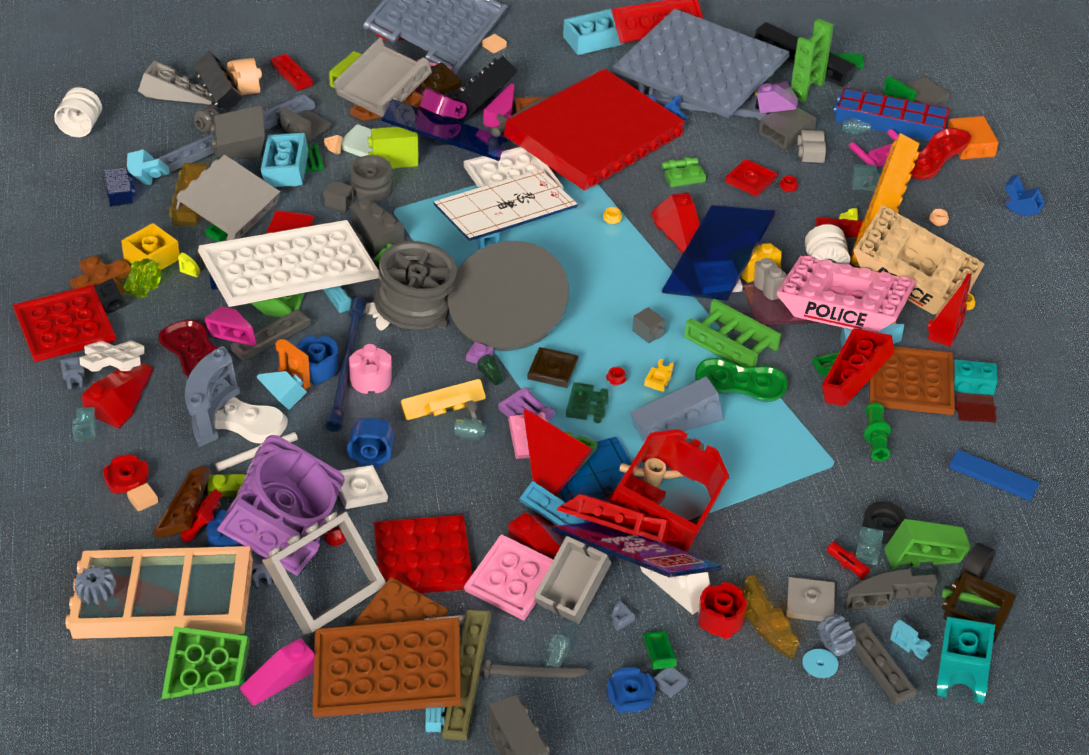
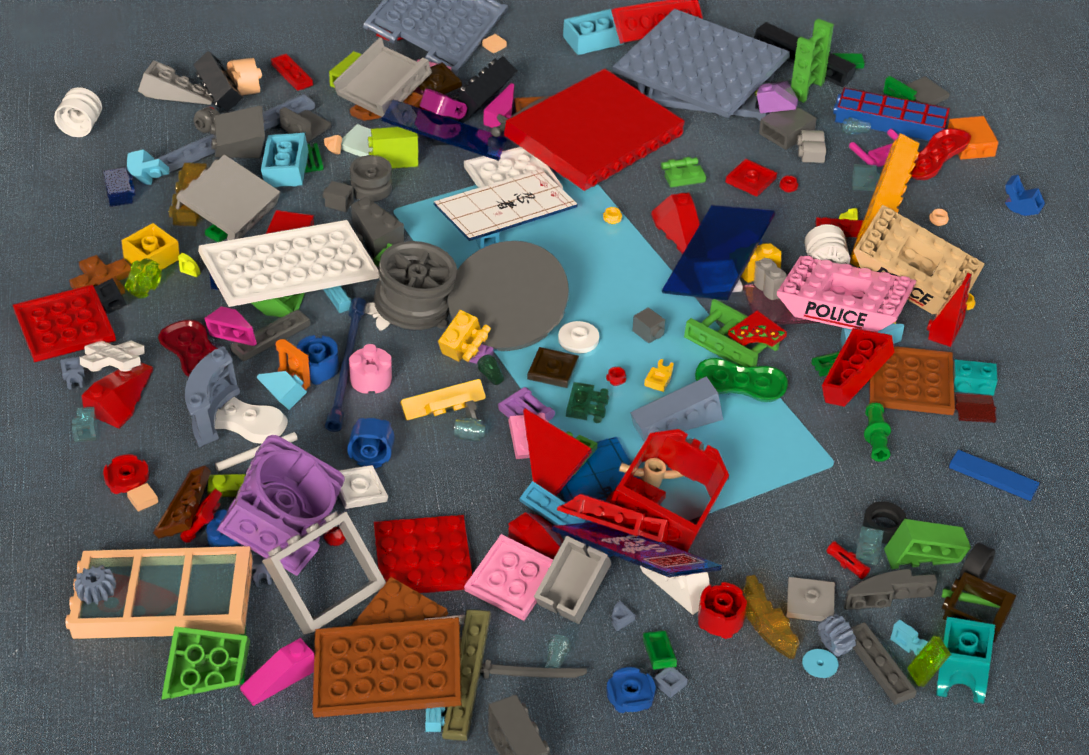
(463, 337): none -> yellow brick
(578, 337): none -> white piece
(673, 107): blue bracket -> none
(757, 329): none -> red tile
(928, 661): none -> clear neon green plate

